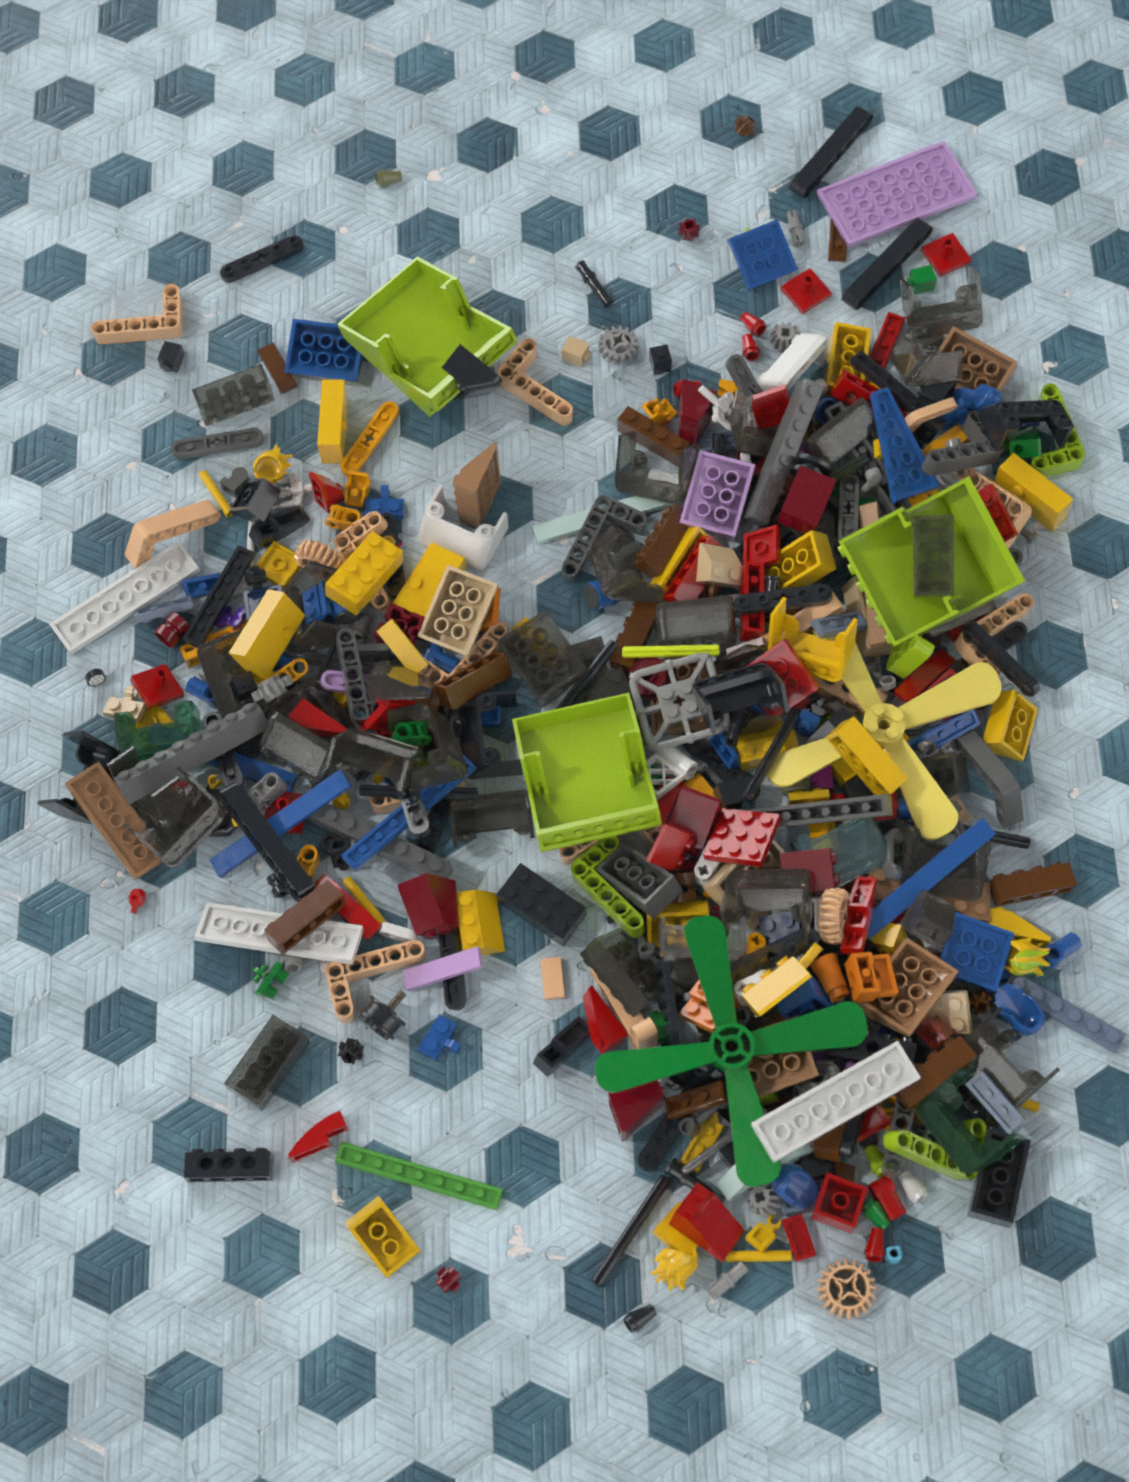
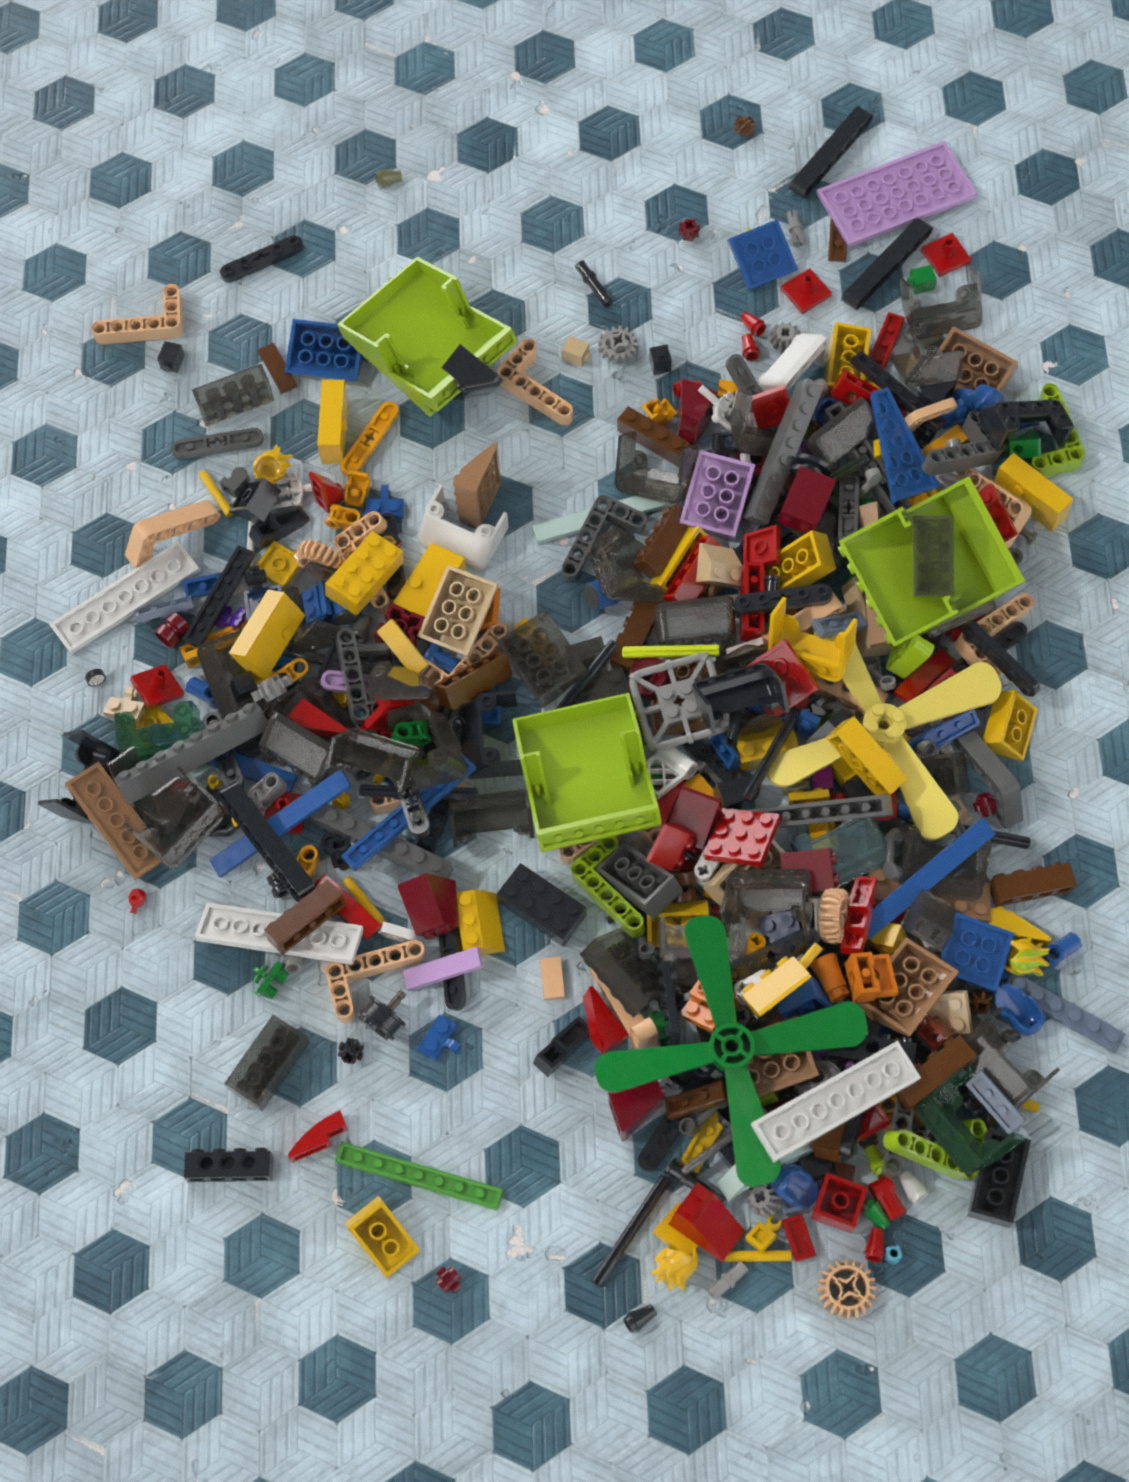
(985, 804): none -> dark red gear

